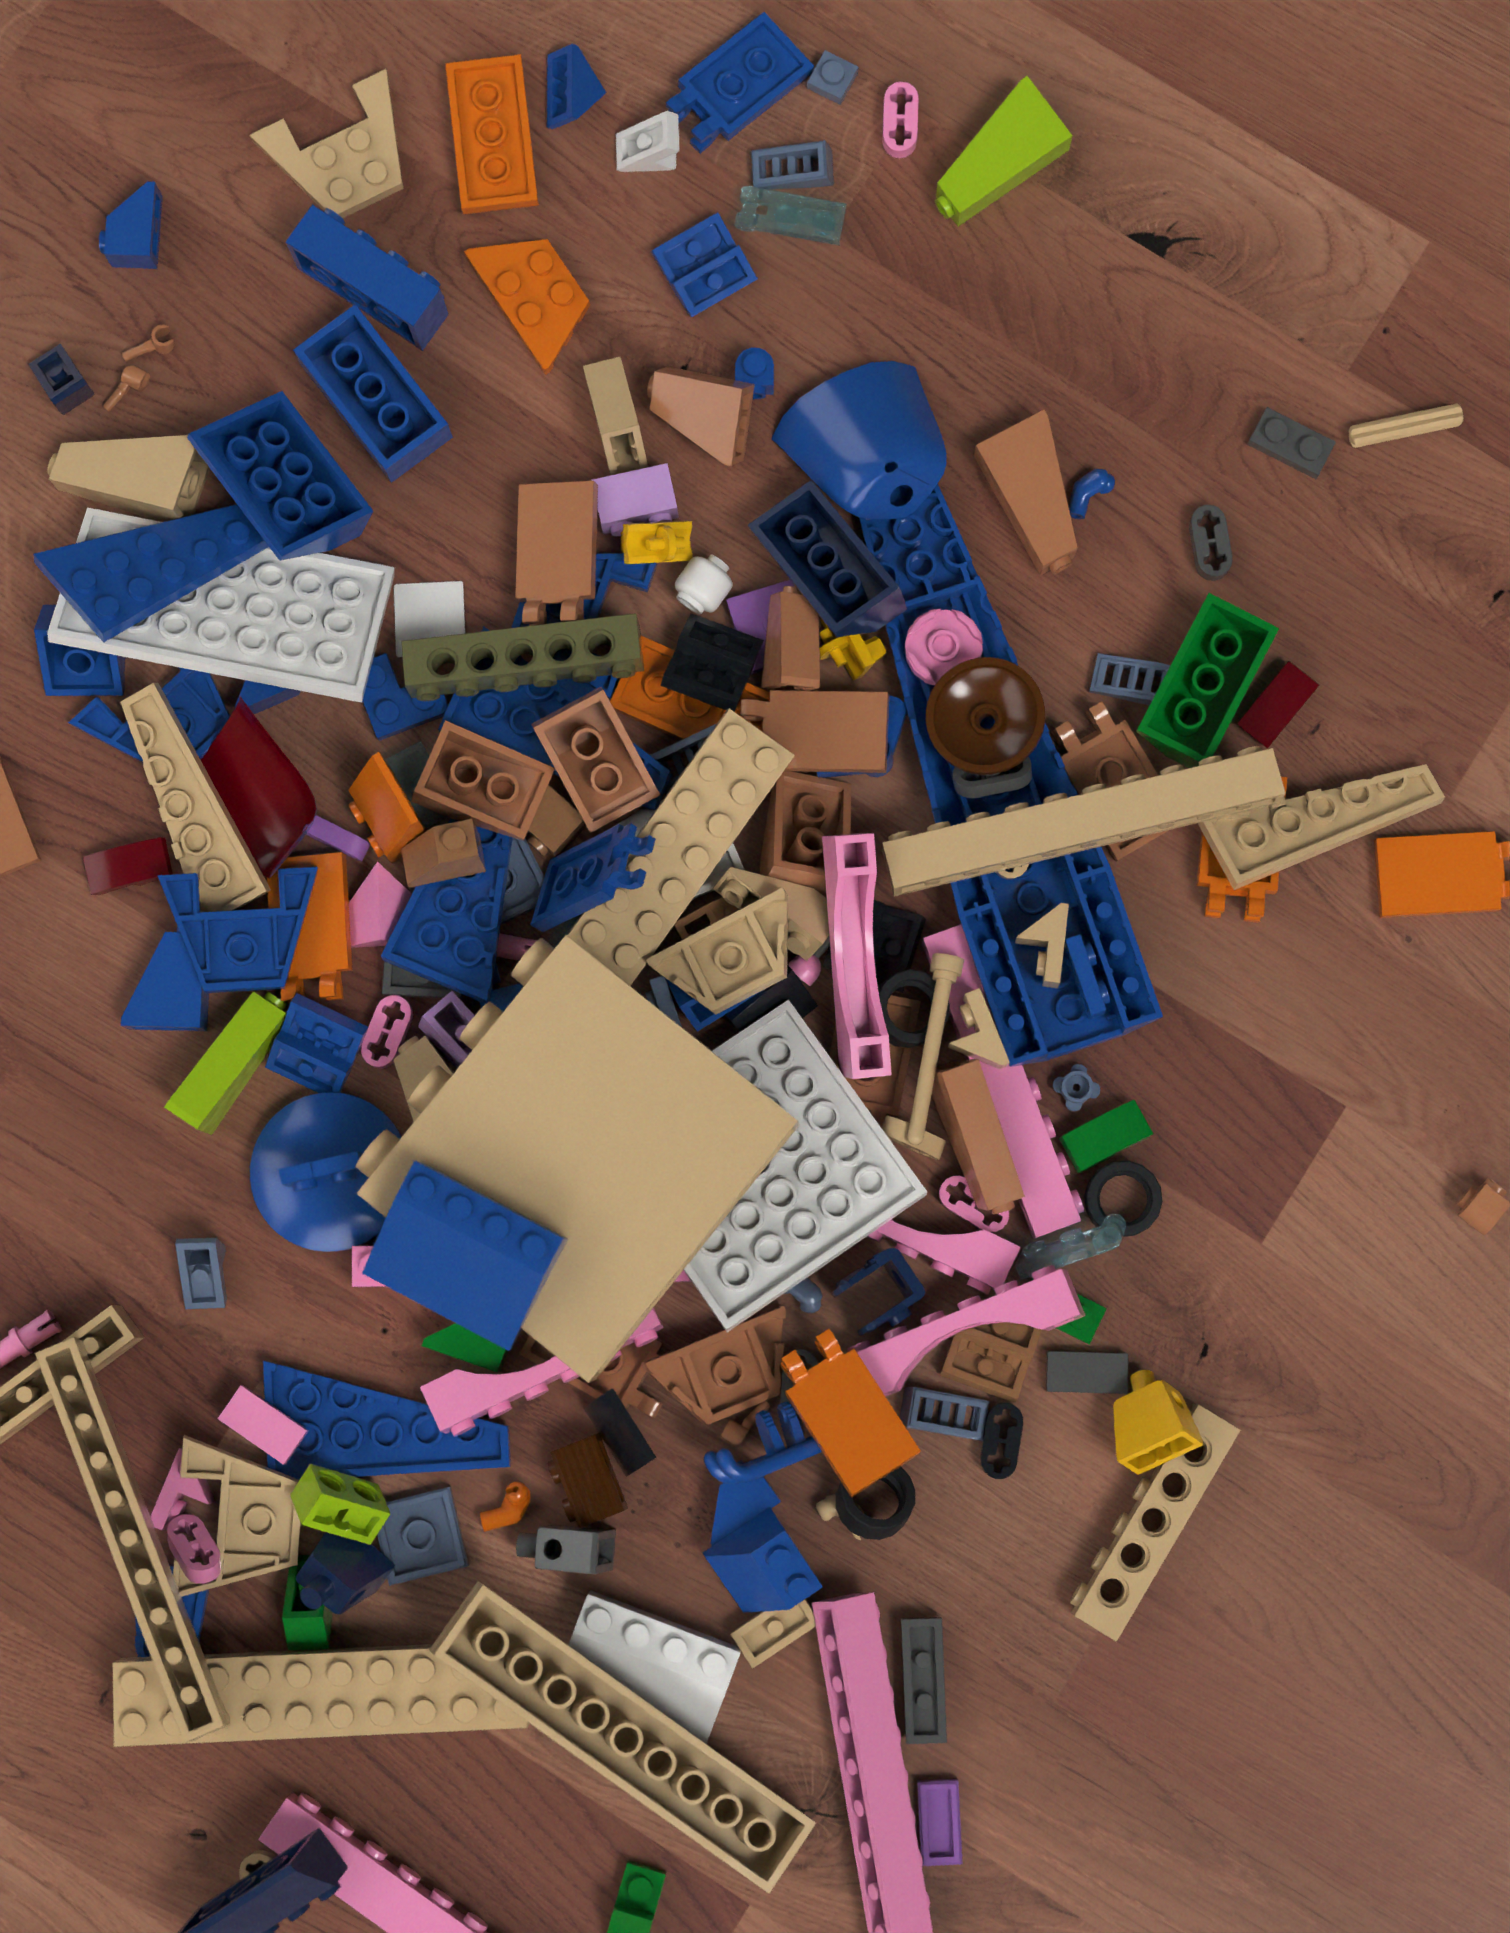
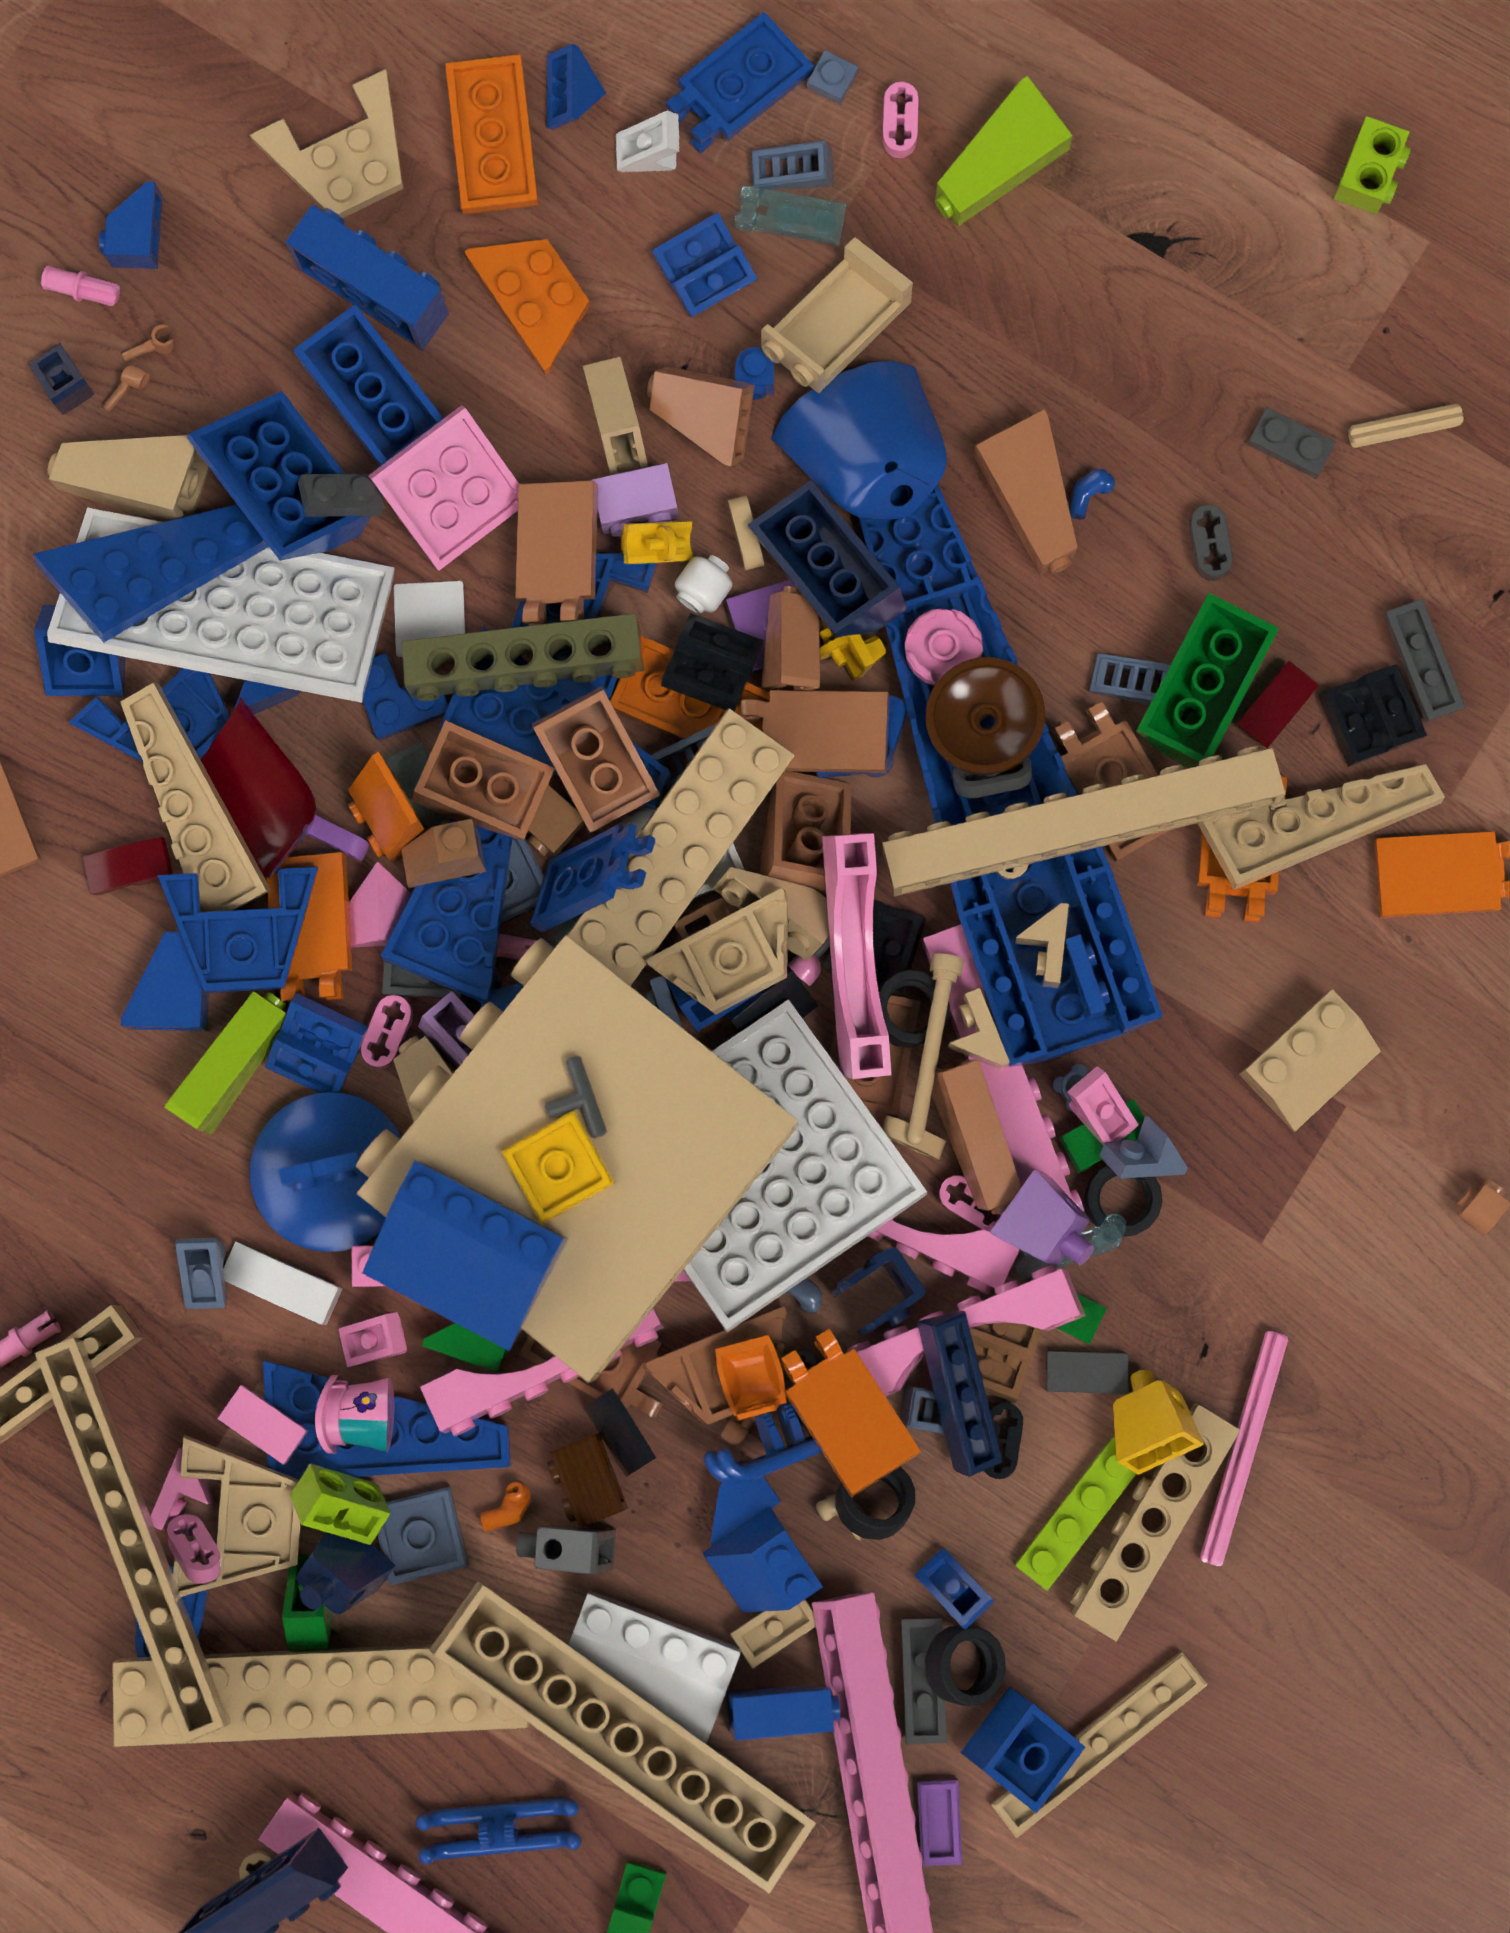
(80, 286): none -> bright pink axle
(281, 1283): none -> white slope
(339, 495): none -> dark grey plate
(355, 1414): none -> bright pink hat
(373, 1339): none -> bright pink slope
(448, 487): none -> bright pink plate
(498, 1829): none -> blue piece
(558, 1167): none -> yellow tile
(581, 1098): none -> dark grey piece
(747, 542): none -> tan beam
(751, 1377): none -> orange piece
(781, 1711): none -> blue slope
(838, 317): none -> tan panel
(954, 1588): none -> blue slope
(960, 1393): none -> dark blue slope
(991, 1665): none -> black tyre
(1023, 1749): none -> blue slope
(1045, 1222): none -> medium lavender torso
(1075, 1518): none -> lime plate
(1101, 1107): none -> bright pink slope
(1112, 1735): none -> tan tile
(1147, 1157): none -> sand blue slope
(1243, 1448): none -> bright pink axle
(1311, 1060): none -> tan slope
(1368, 164): none -> lime brick
(1372, 715): none -> black slope
(1424, 661): none -> dark grey plate

